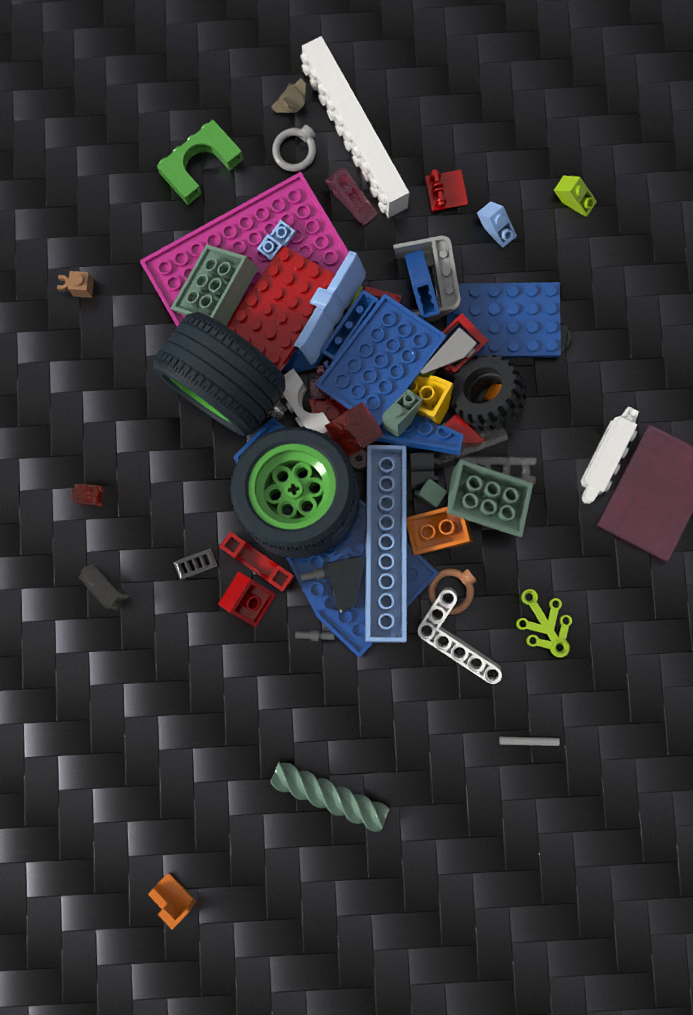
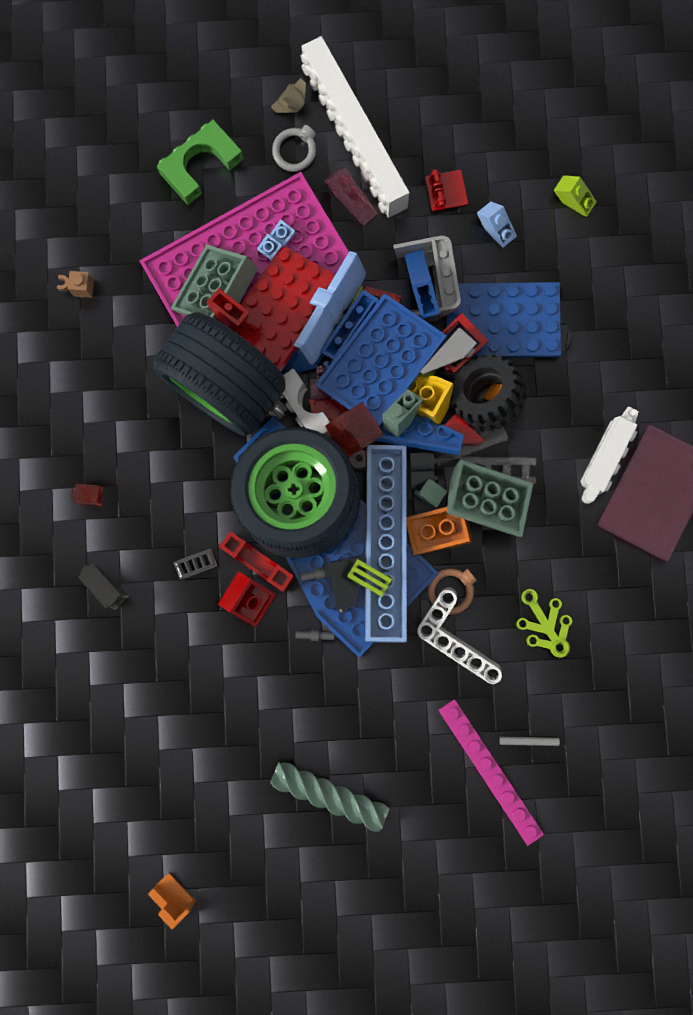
(227, 310): none -> red slope
(373, 571): none -> lime tile
(491, 772): none -> dark pink plate

